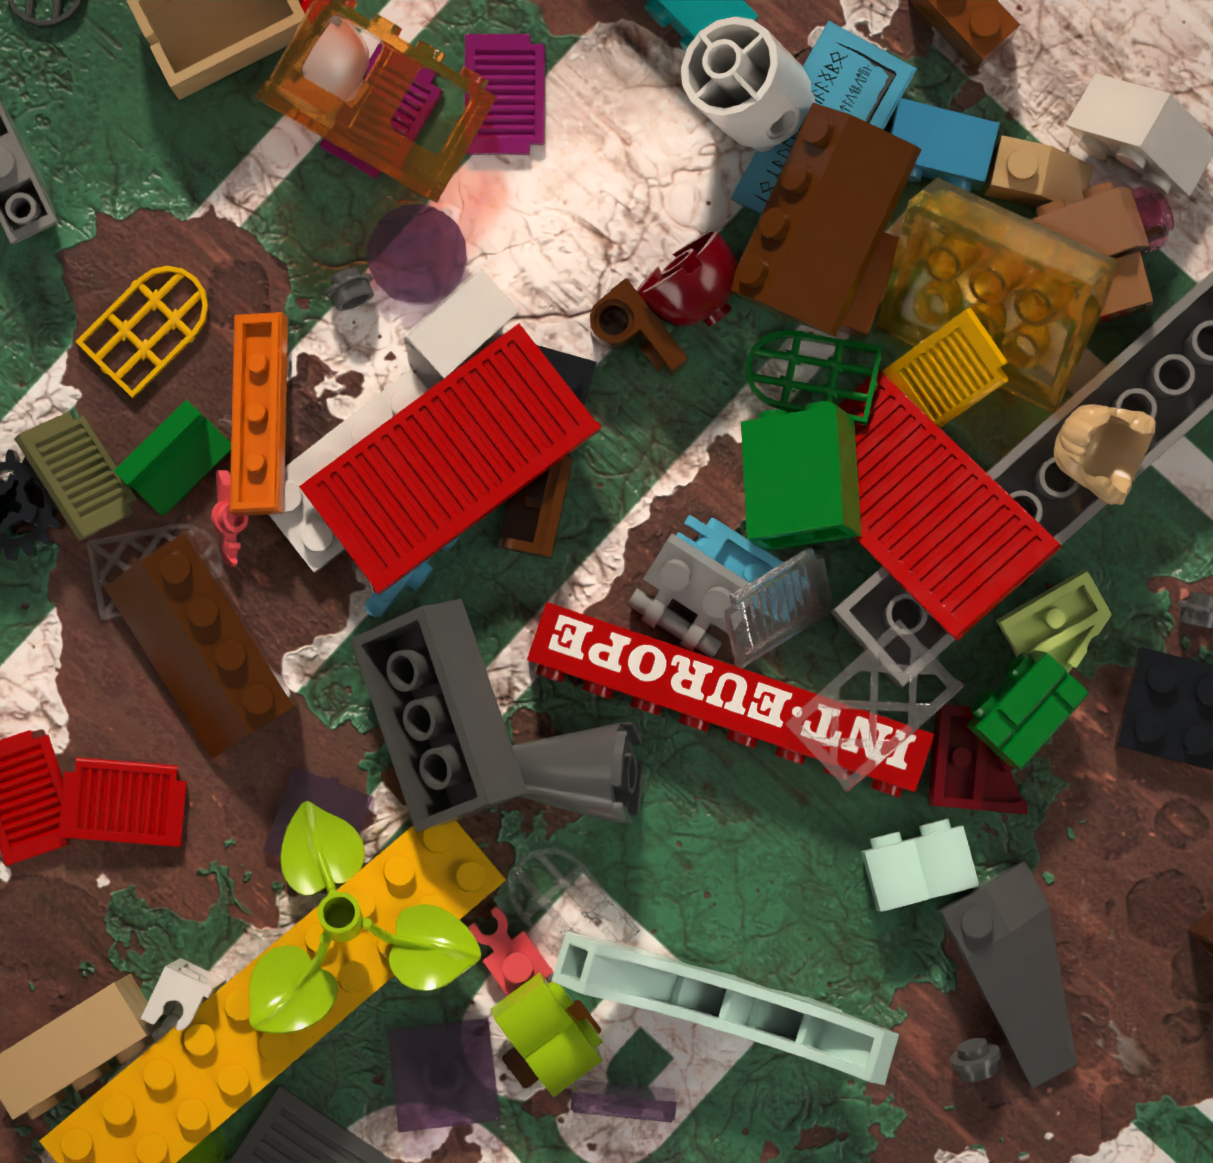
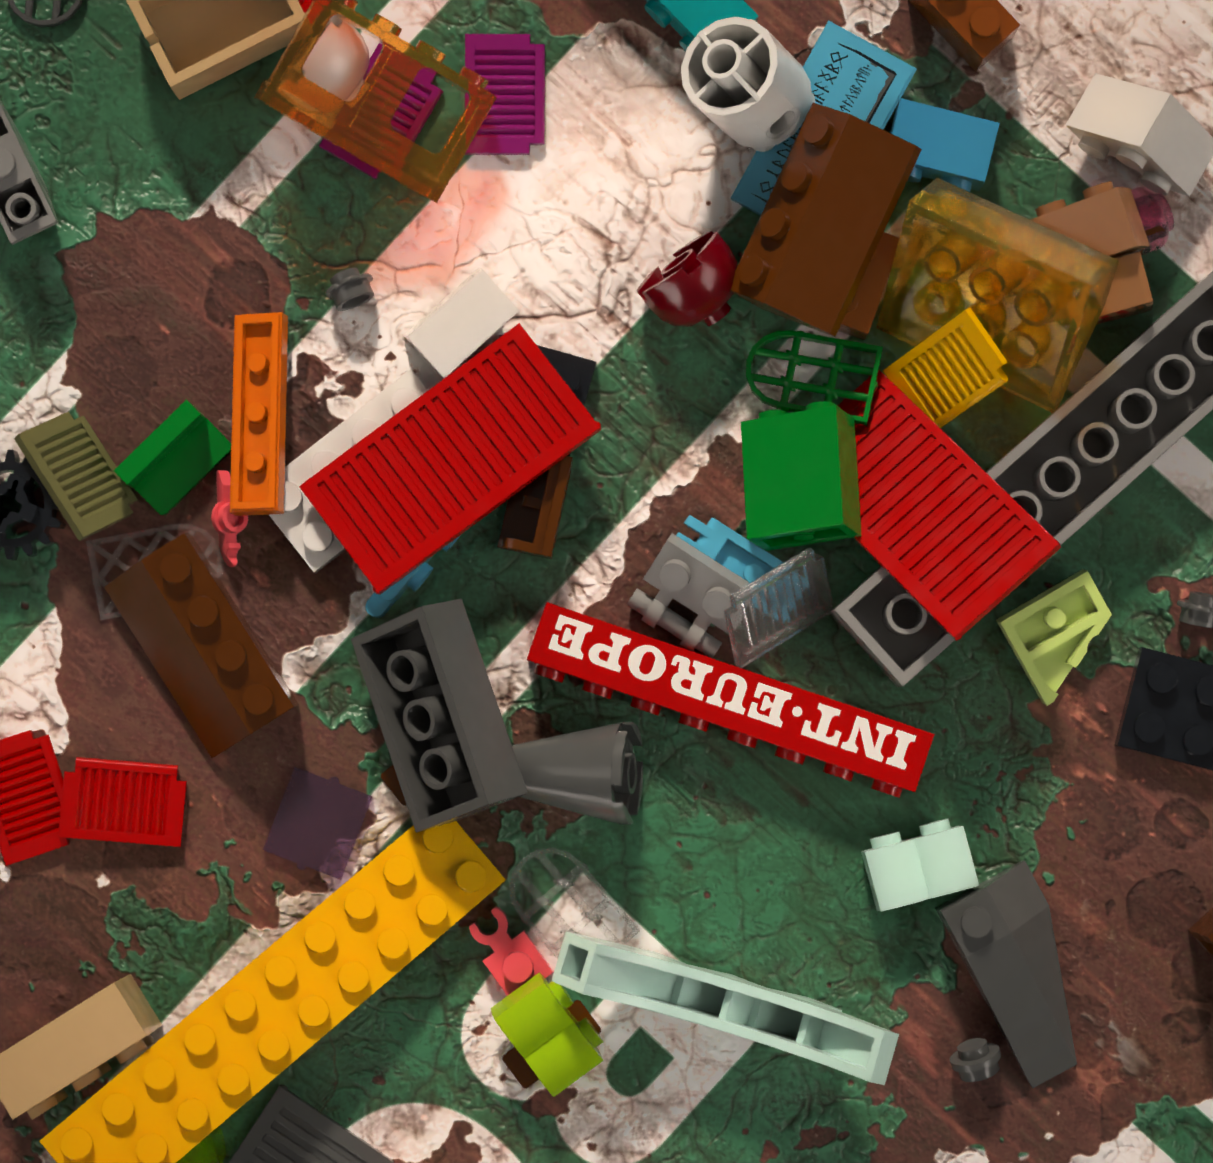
(145, 346): yellow window -> none
(182, 988): white hinge -> none
(289, 988): lime plant -> none
(417, 254): clear purple tile -> none
(443, 1074): tile -> none
(623, 1100): clear purple tile -> none
(659, 345): reddish brown plate -> none
(877, 749): clear window -> none
(967, 770): dark red wing -> none
(1026, 707): green brick -> none
(1035, 173): tan slope -> none
(1104, 449): tan hair -> none

